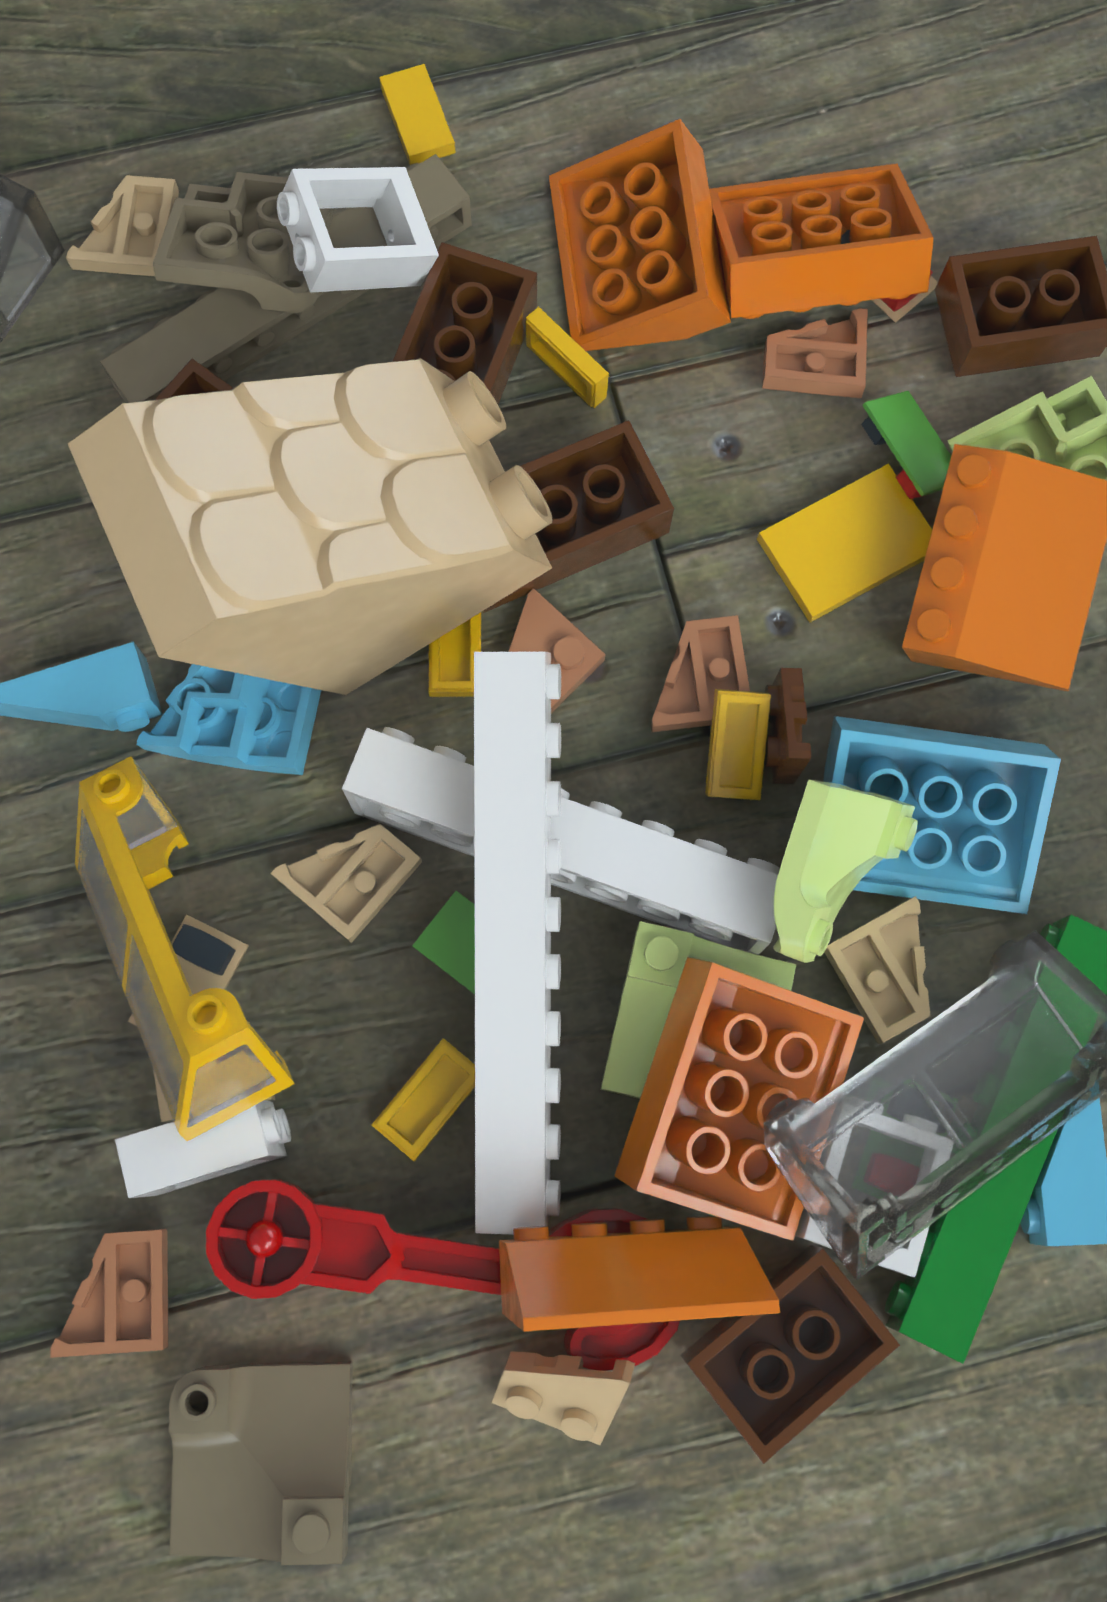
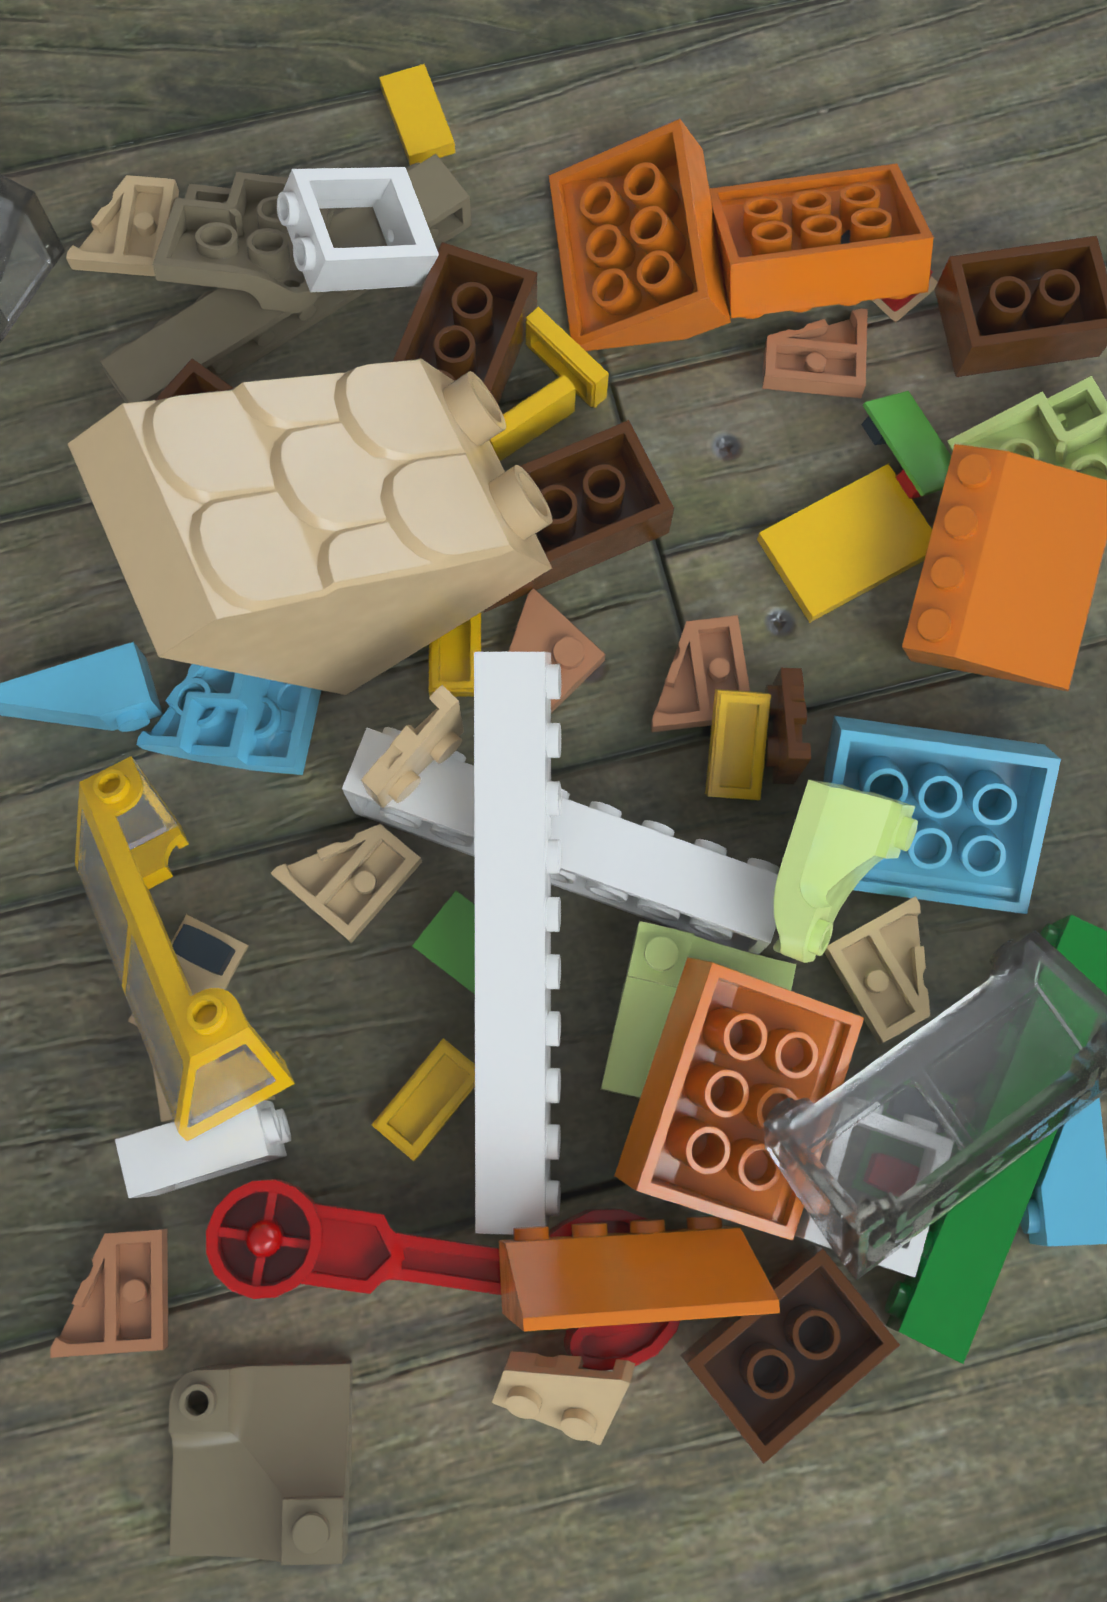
(436, 738): none -> tan wing
(535, 416): none -> yellow tile

